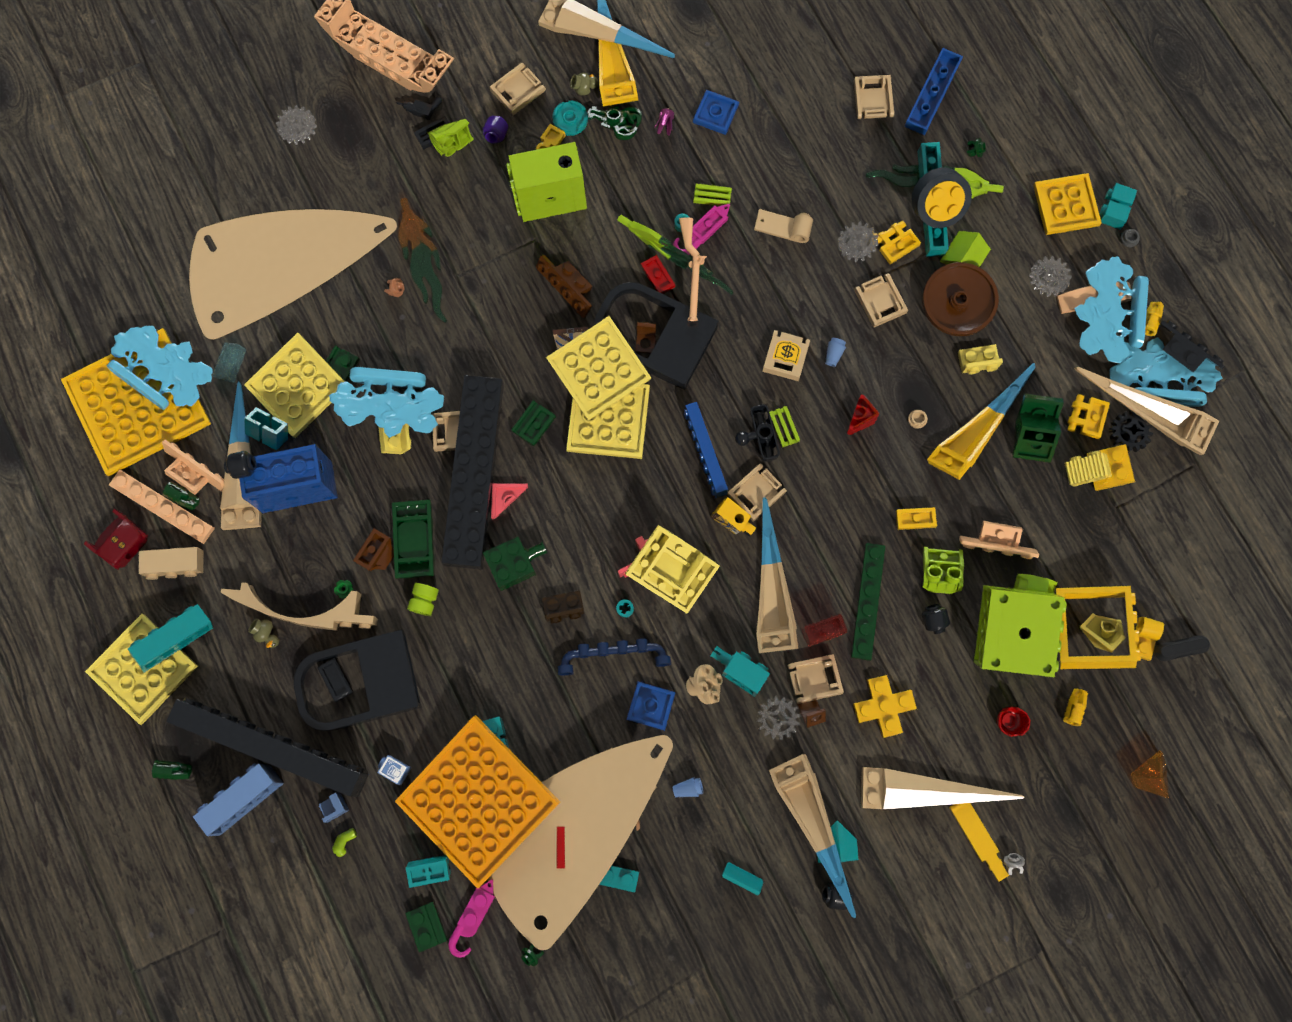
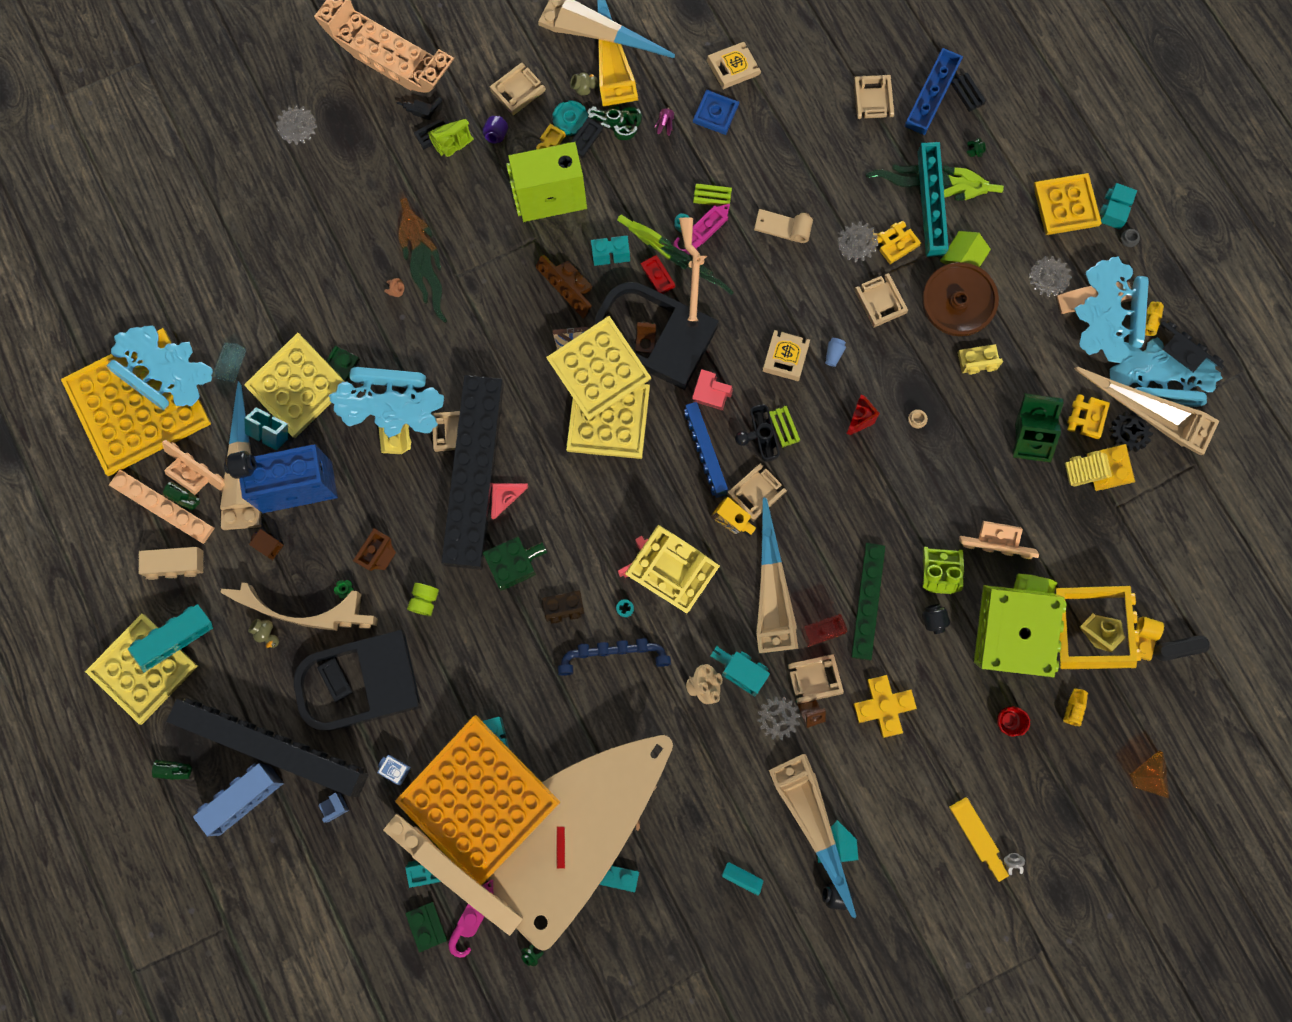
(119, 541): dark red piece -> none
(265, 544): none -> reddish brown brick
(273, 261): tan piece -> none
(341, 840): lime arm -> none
(413, 539): dark green slope -> none
(431, 858): none -> tan slope
(533, 423): dark green plate -> none
(587, 136): none -> black plate
(618, 246): none -> teal piece
(651, 706): blue tile -> none
(688, 788): medium blue cone -> none
(711, 392): none -> coral plate
(737, 62): none -> tan container
(897, 789): tan plate -> none
(916, 518): yellow plate -> none
(941, 197): wheel -> none
(966, 444): yellow plate -> none
(969, 87): none -> black tile

